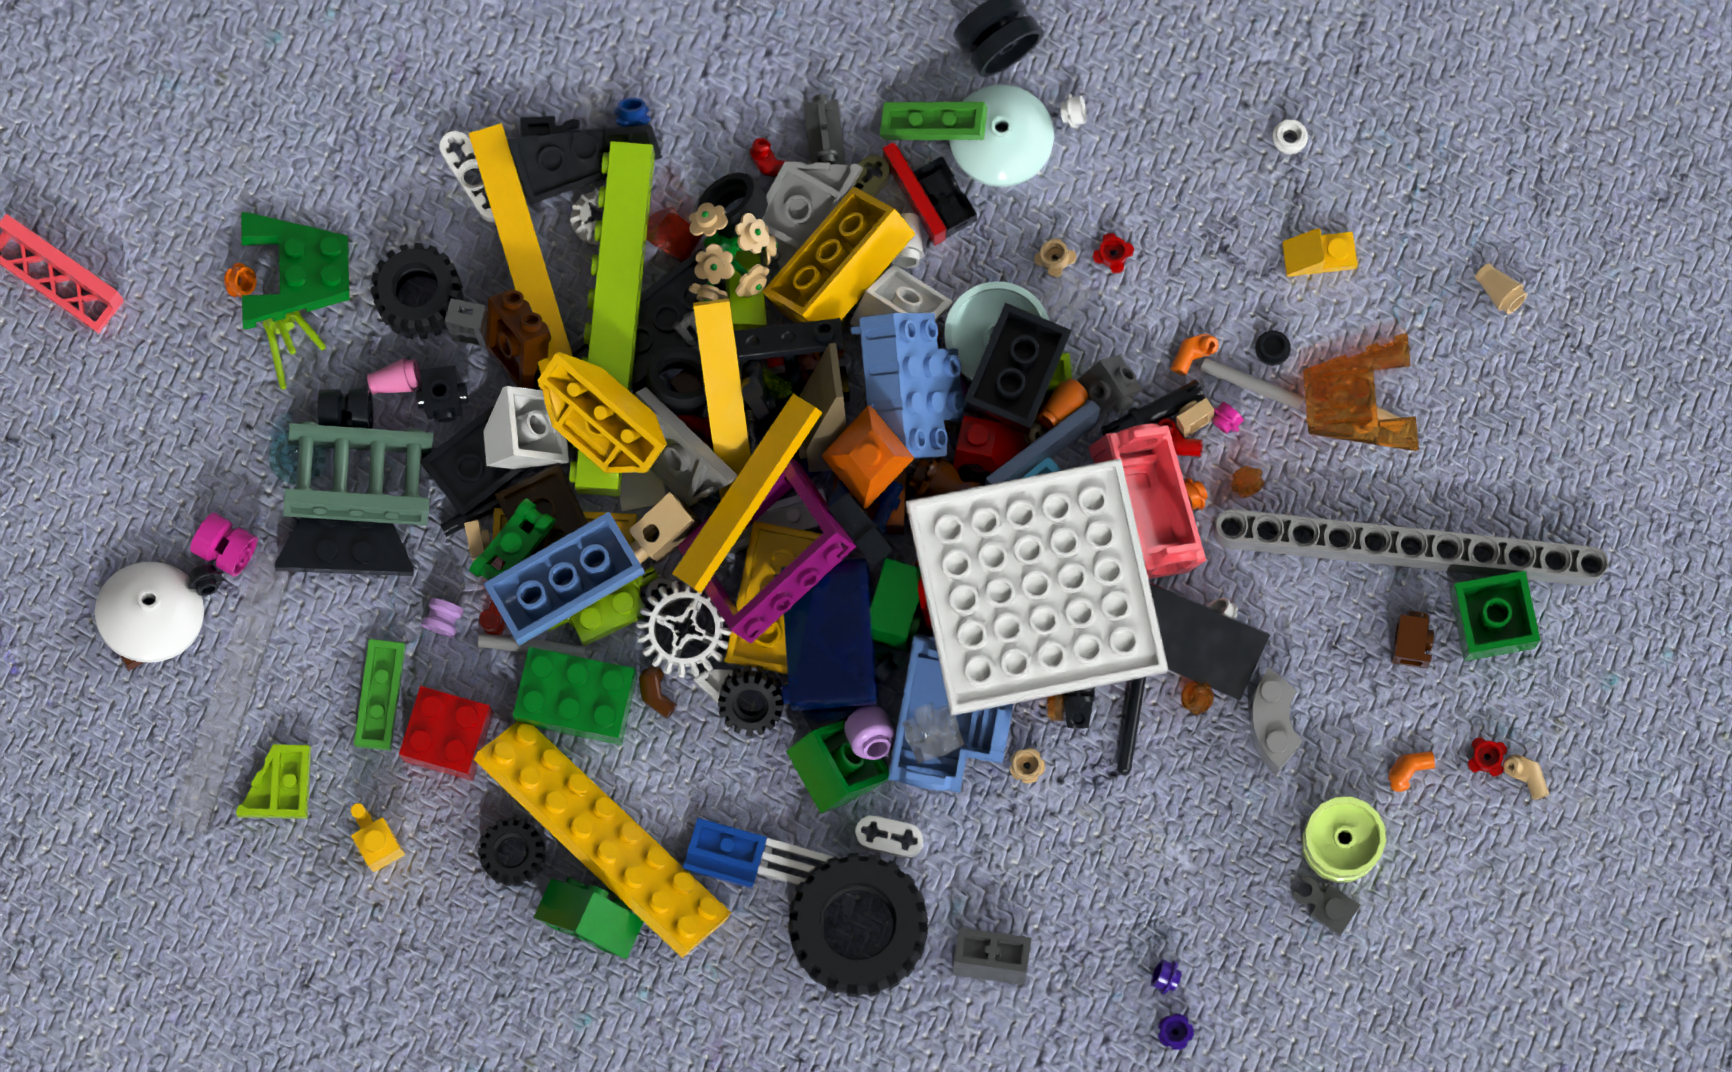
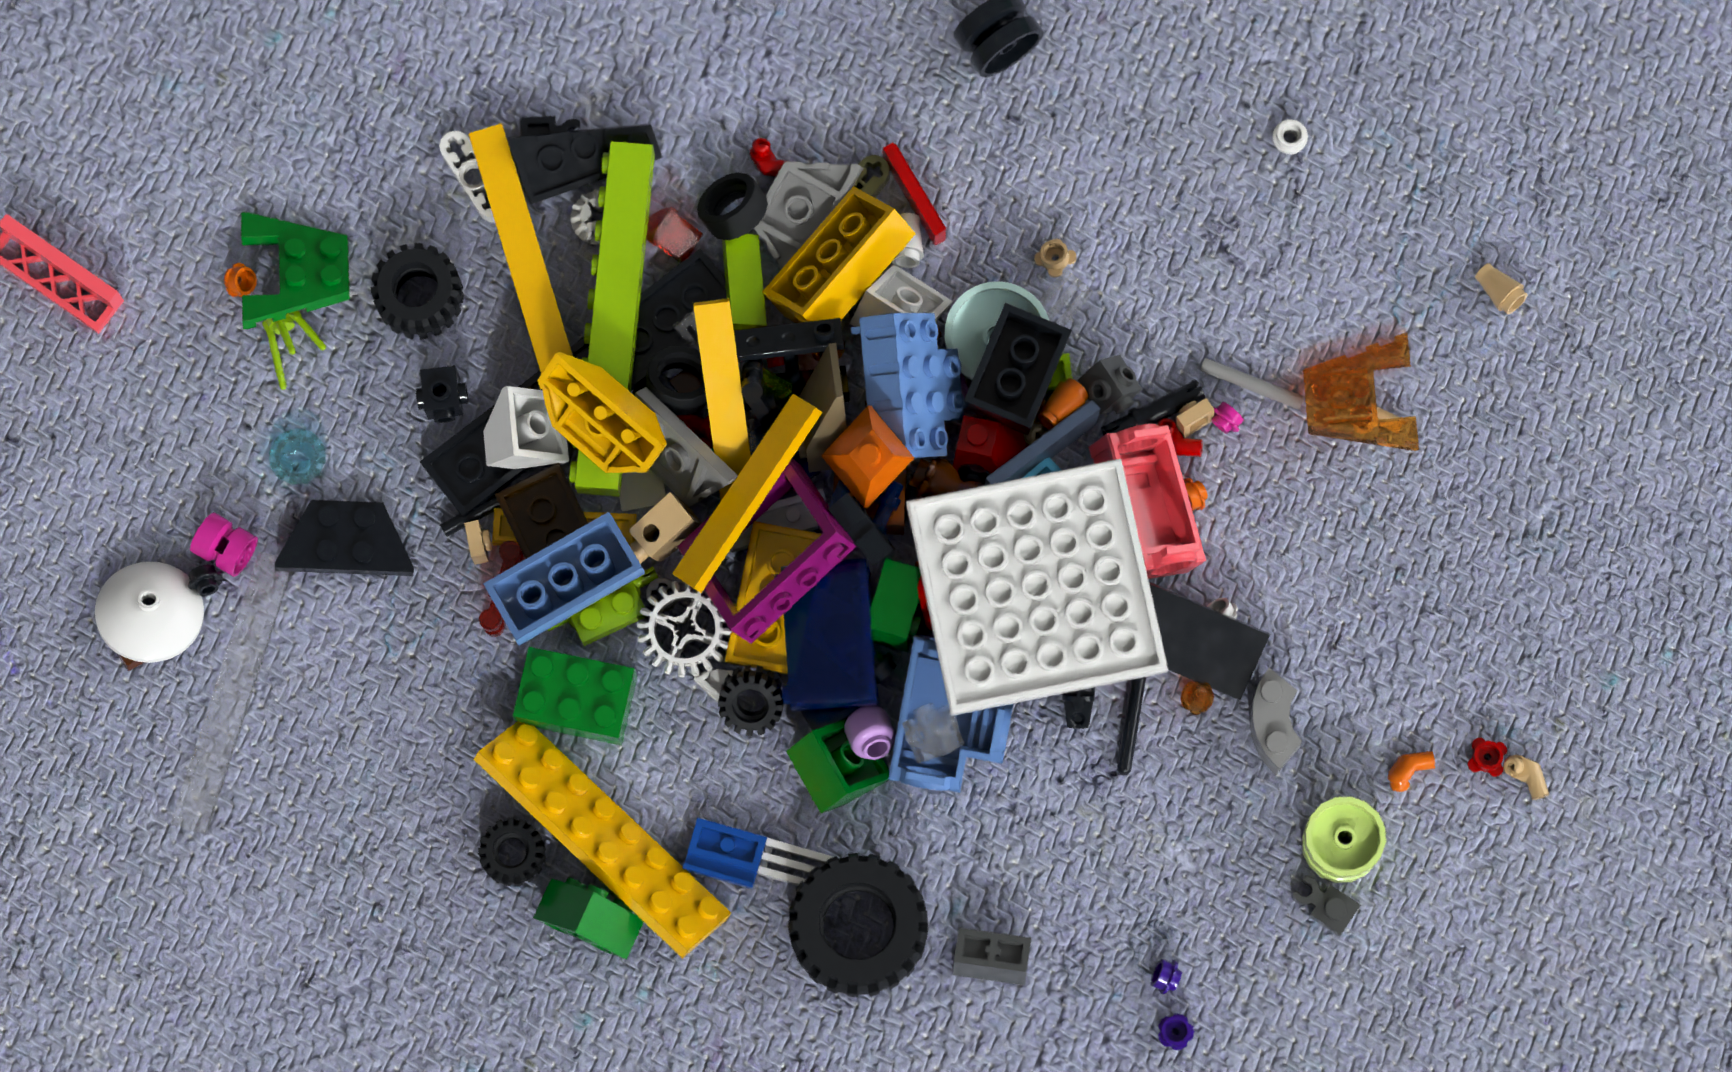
(280, 785): lime wing -> none
(333, 407): black wheel -> none
(339, 502): sand green fence -> none
(375, 839): yellow brick -> none
(380, 695): bright green plate -> none
(396, 377): bright pink cone -> none
(442, 617): lavender wheel -> none
(446, 733): red brick -> none
(466, 327): dark grey piece -> none
(509, 643): light grey bar -> none
(512, 543): green plate -> none
(516, 337): reddish brown plate -> none
(631, 112): blue plate -> none
(650, 690): reddish brown arm -> none
(720, 251): tan plant -> none
(824, 131): dark grey hinge -> none
(887, 845): white beam -> none
(933, 121): bright green plate -> none
(945, 193): black piece -> none
(1010, 155): light aqua dish -> none
(1029, 756): tan plate -> none
(1055, 707): clear orange tile -> none
(1073, 111): white plate -> none
(1109, 244): red plate -> none
(1192, 349): orange arm -> none
(1247, 481): clear orange plate -> none
(1272, 348): black plate -> none
(1319, 253): yellow slope -> none
(1412, 640): reddish brown brick -> none
(1426, 540): light grey beam -> none
(1494, 616): green brick -> none

